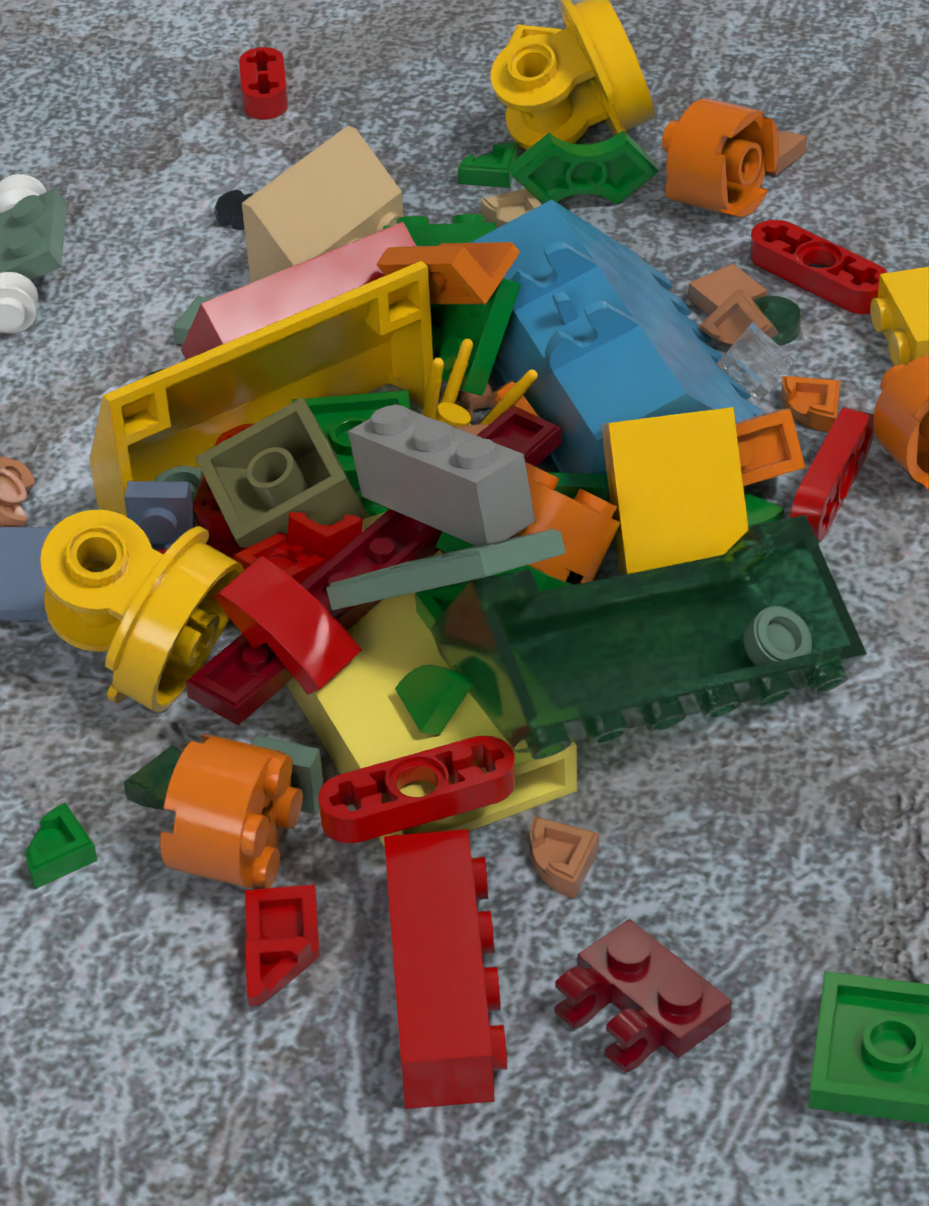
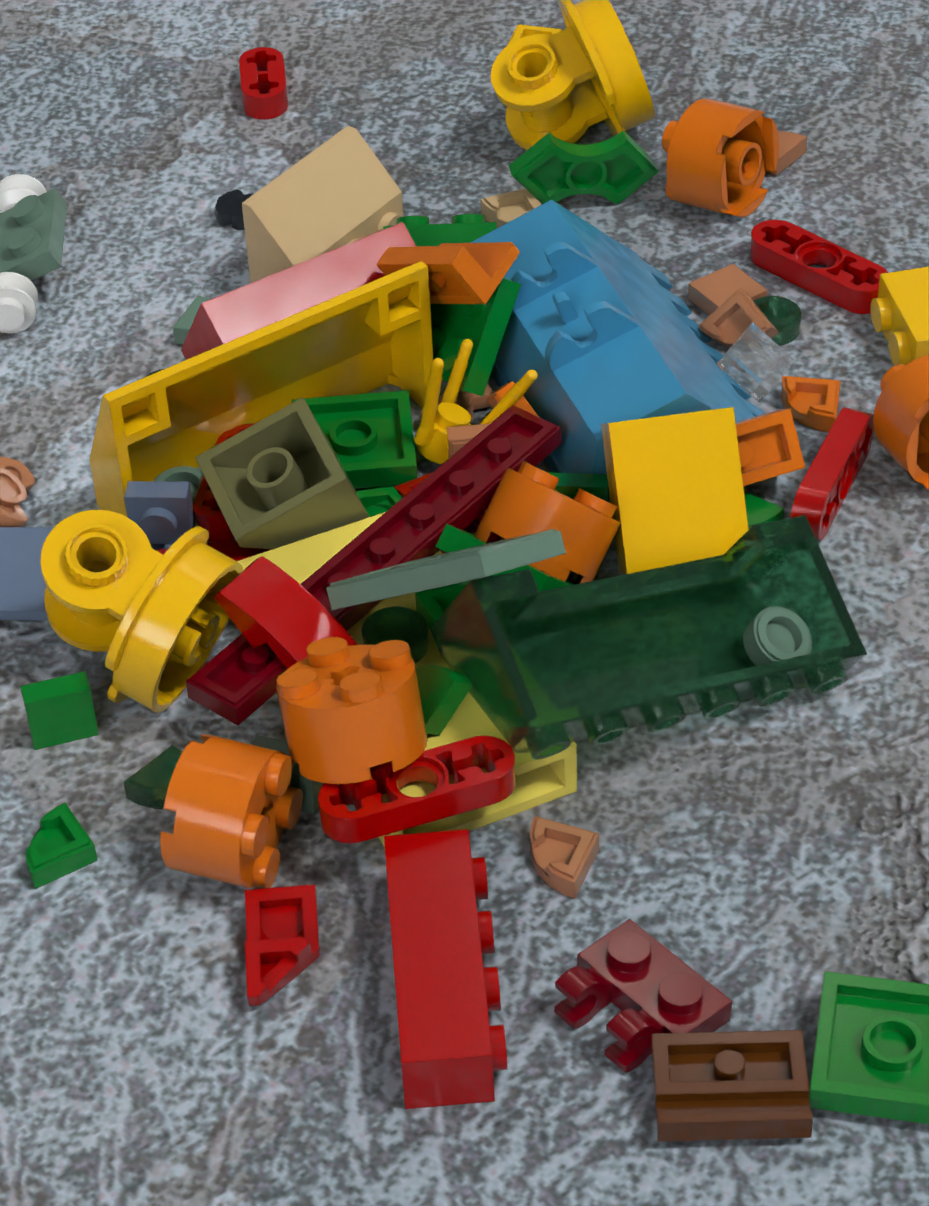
(59, 710): none -> green tile
(304, 546): red slope -> none
(352, 710): none -> orange brick
(397, 624): none -> clear green tile
(442, 475): light grey brick -> none
(490, 168): green tile -> none
(731, 1085): none -> reddish brown plate

